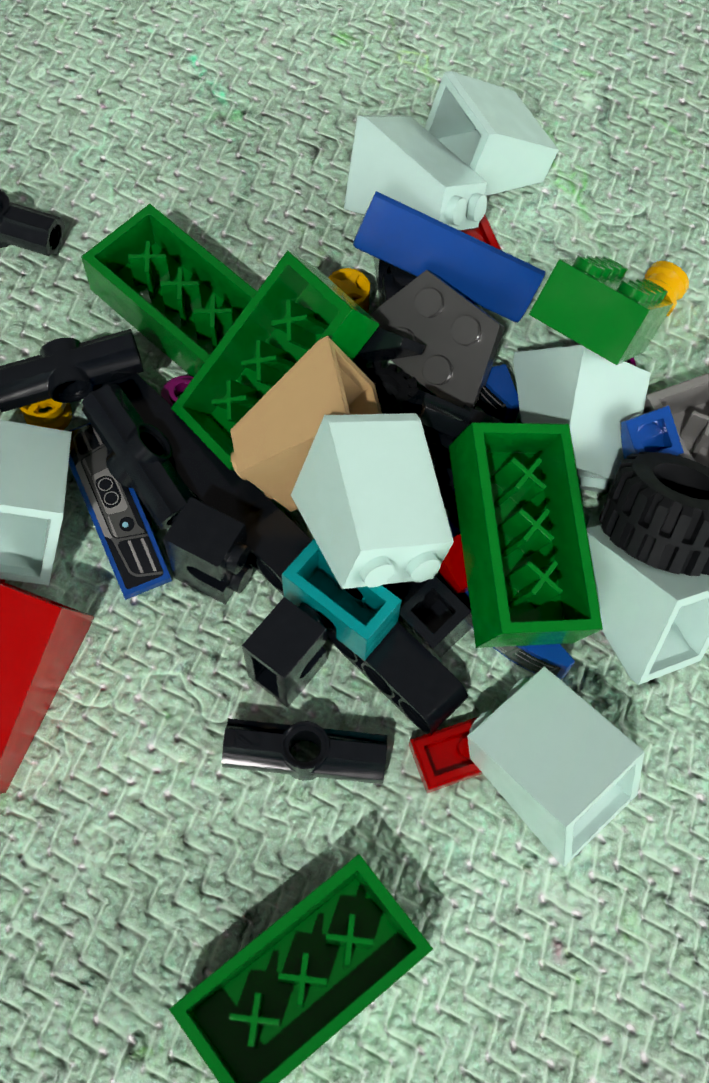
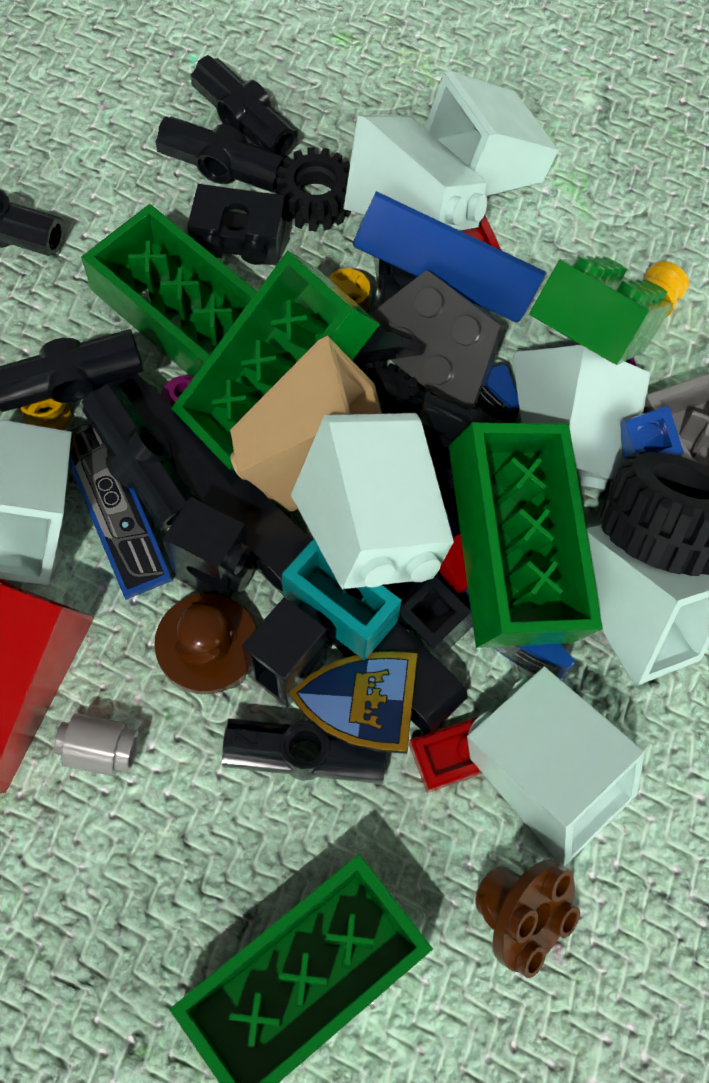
(96, 745): none -> light grey brick
(203, 643): none -> reddish brown plate
(219, 153): none -> black piece
(243, 106): none -> black piece
(252, 234): none -> black brick
(314, 170): none -> black tyre
(362, 700): none -> shield
(527, 913): none -> reddish brown plate

